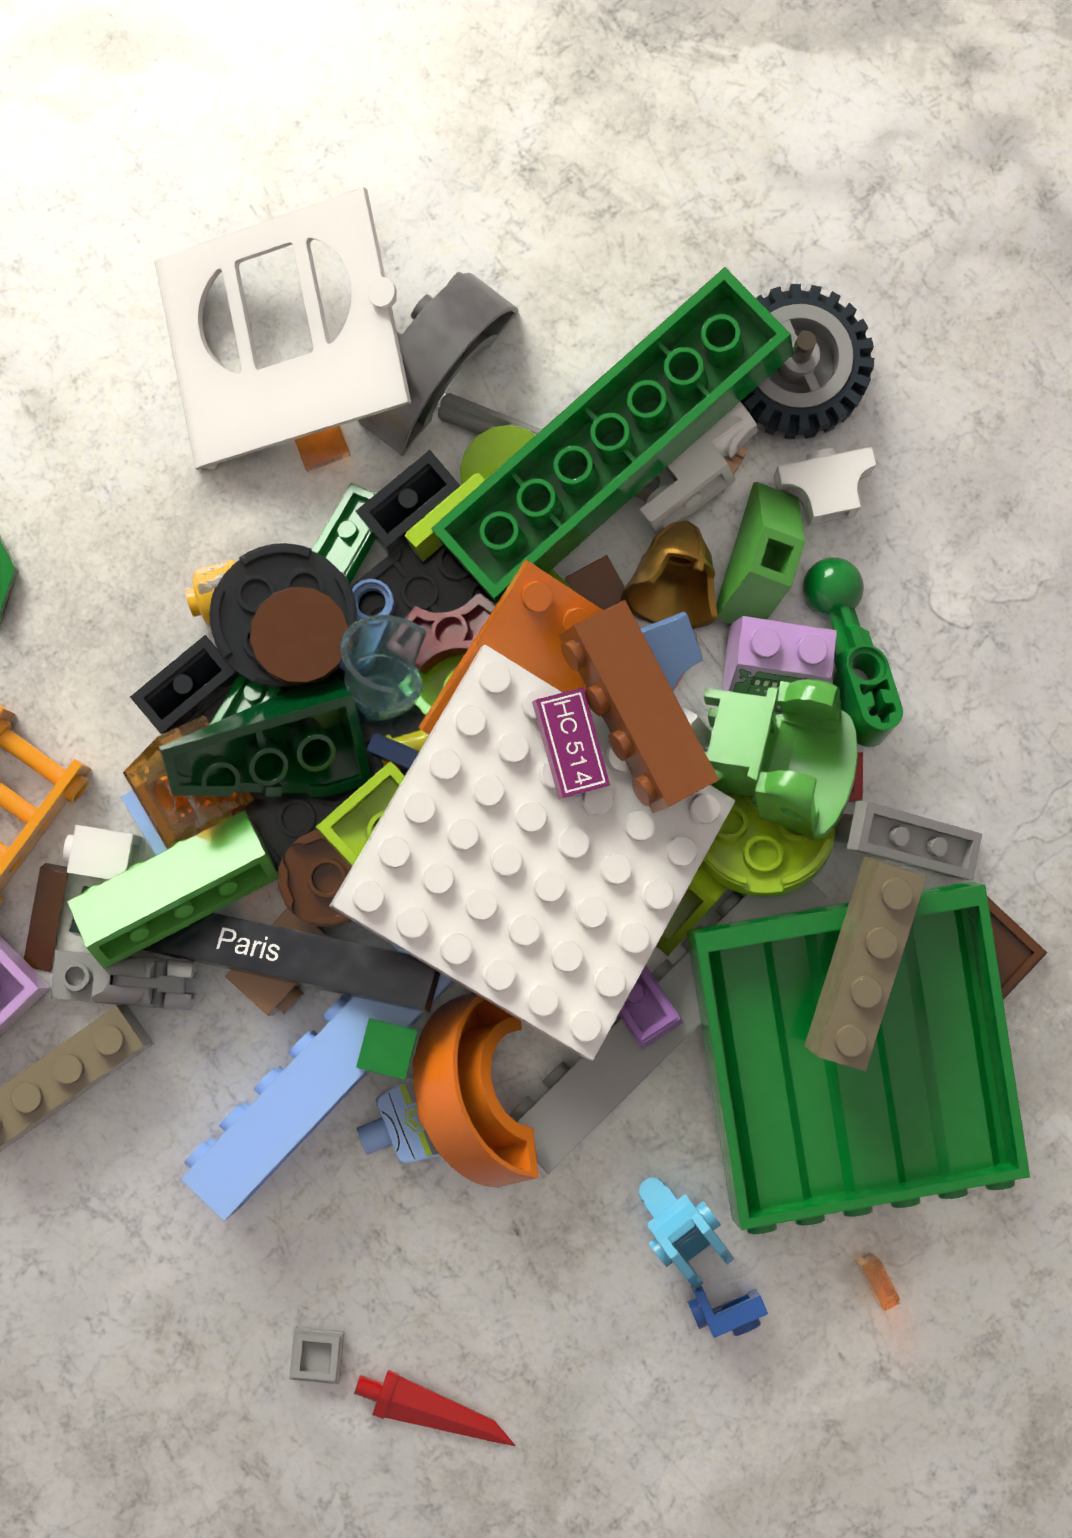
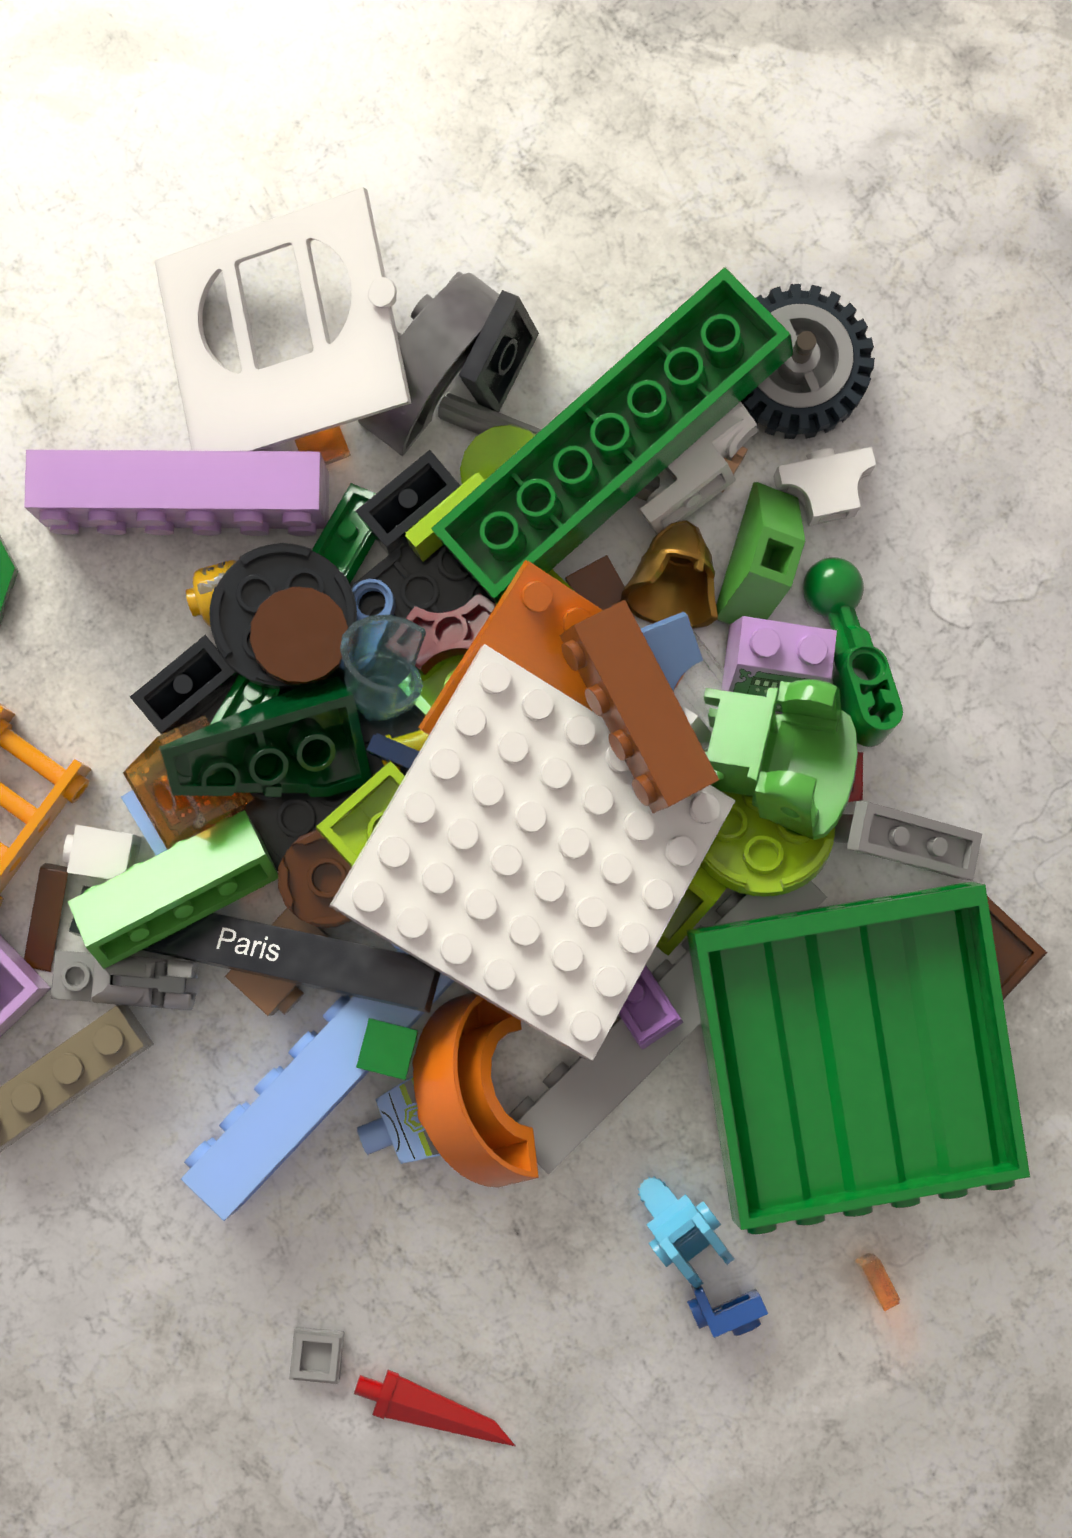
(177, 491): none -> lavender brick
(499, 352): none -> black tile
(571, 743): magenta tile -> none
(865, 963): dark tan brick -> none

